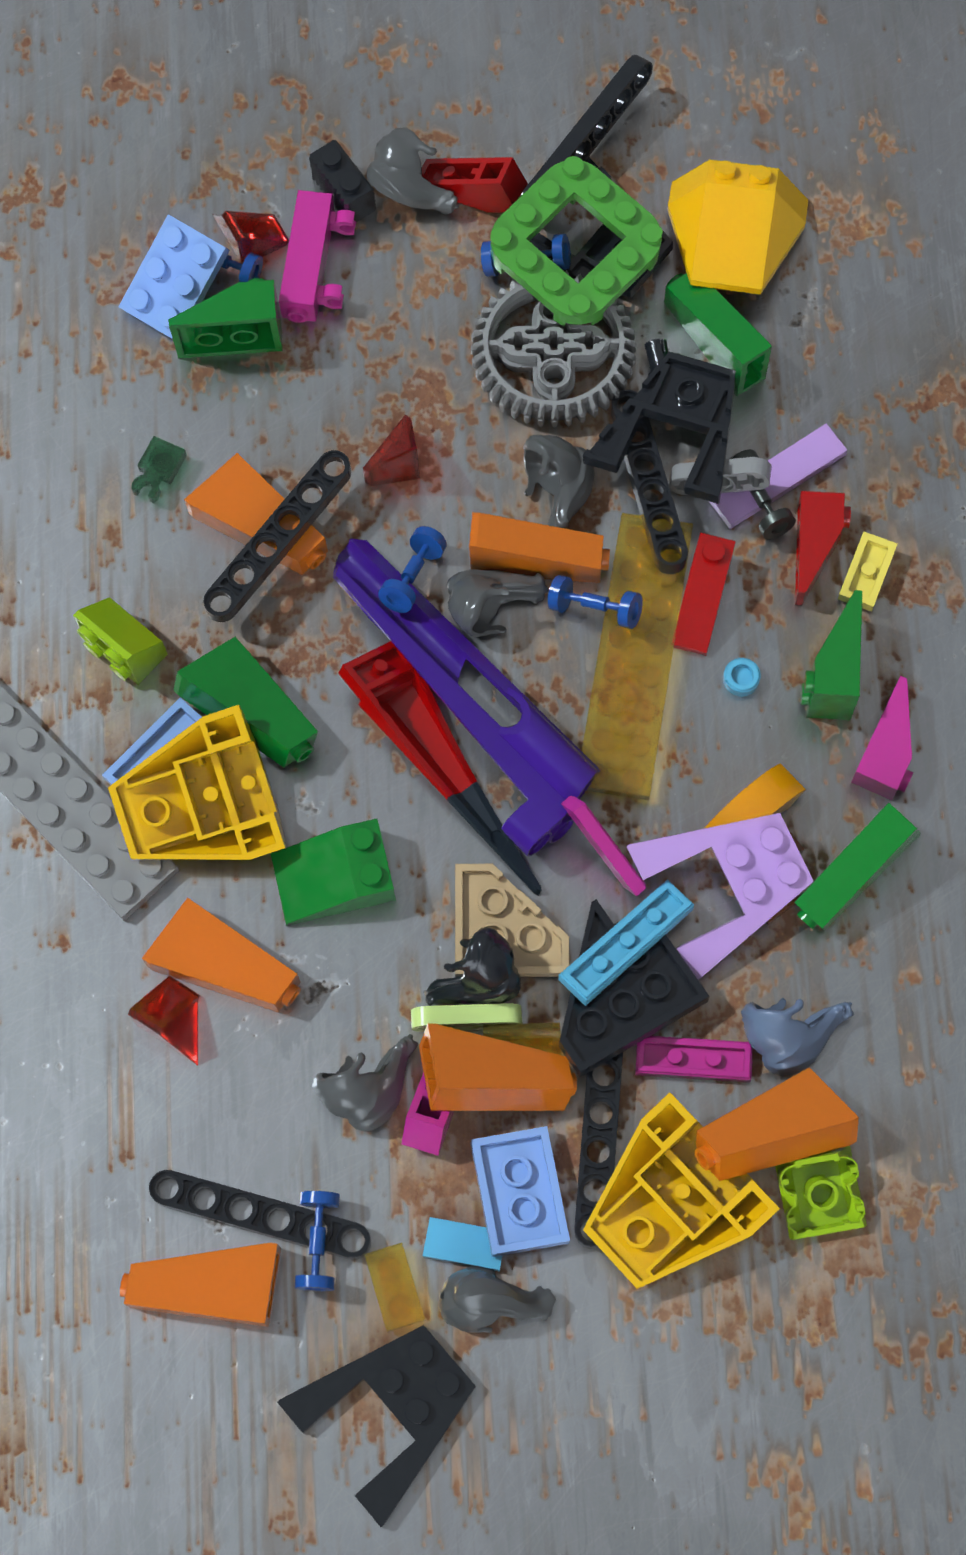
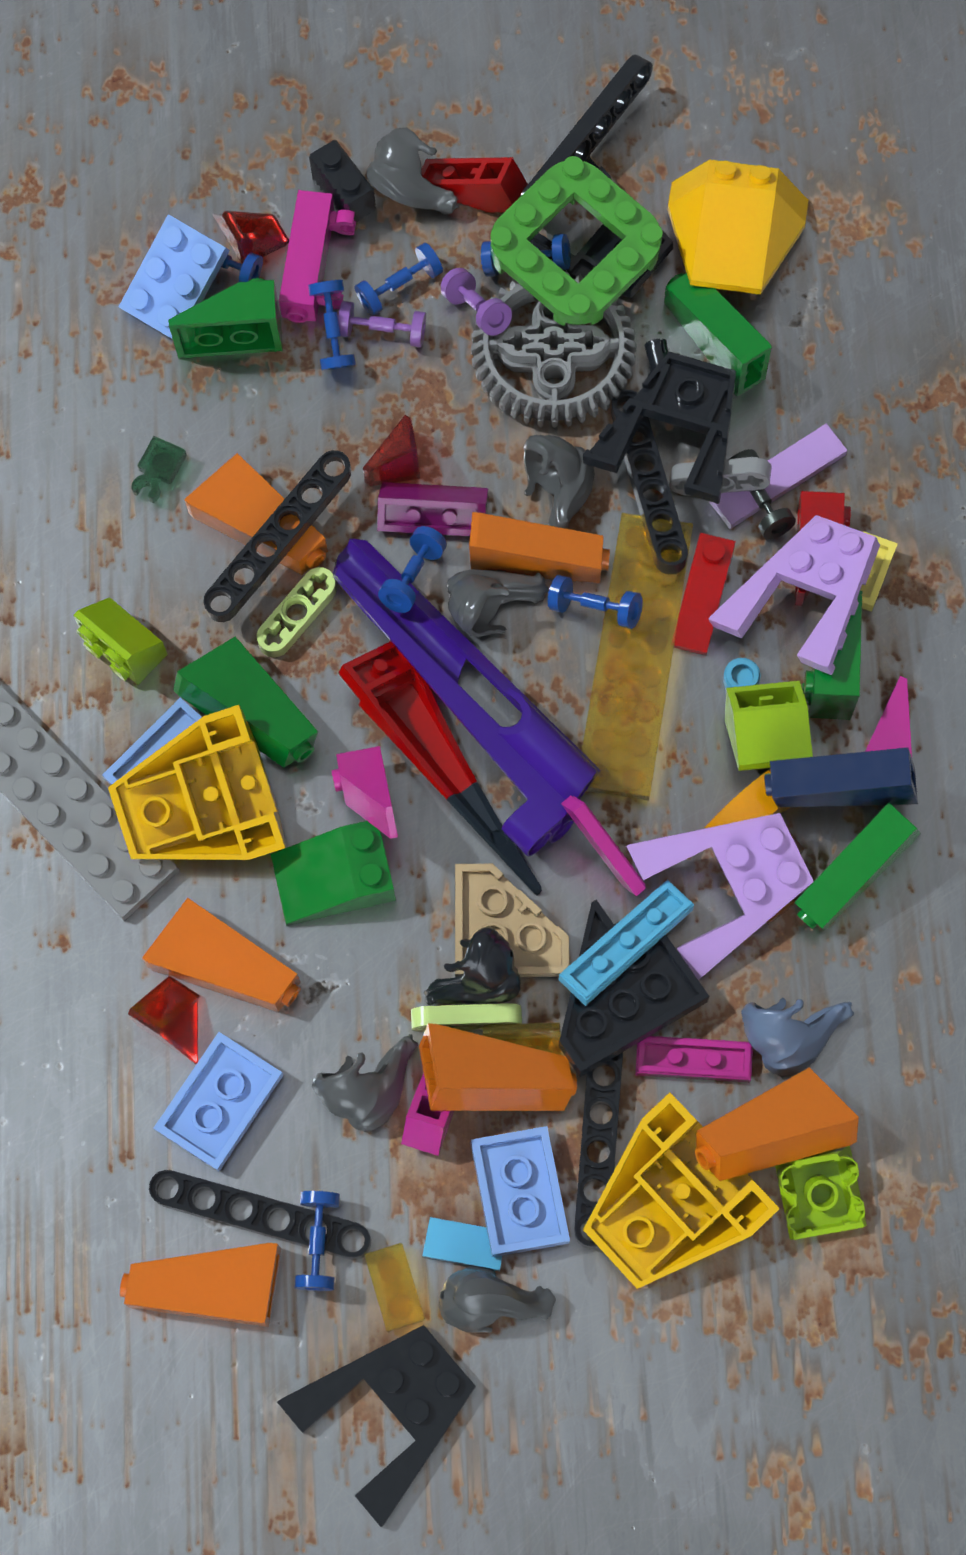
(218, 1101): none -> light blue plate
(320, 598): none -> yellowish green beam
(331, 324): none -> blue wheel
(347, 319): none -> medium lavender wheel
(366, 788): none -> dark pink slope
(427, 260): none -> blue wheel
(441, 507): none -> magenta panel
(492, 315): none -> medium lavender wheel
(767, 723): none -> lime slope
(822, 560): none -> lavender wing
(844, 780): none -> dark blue slope

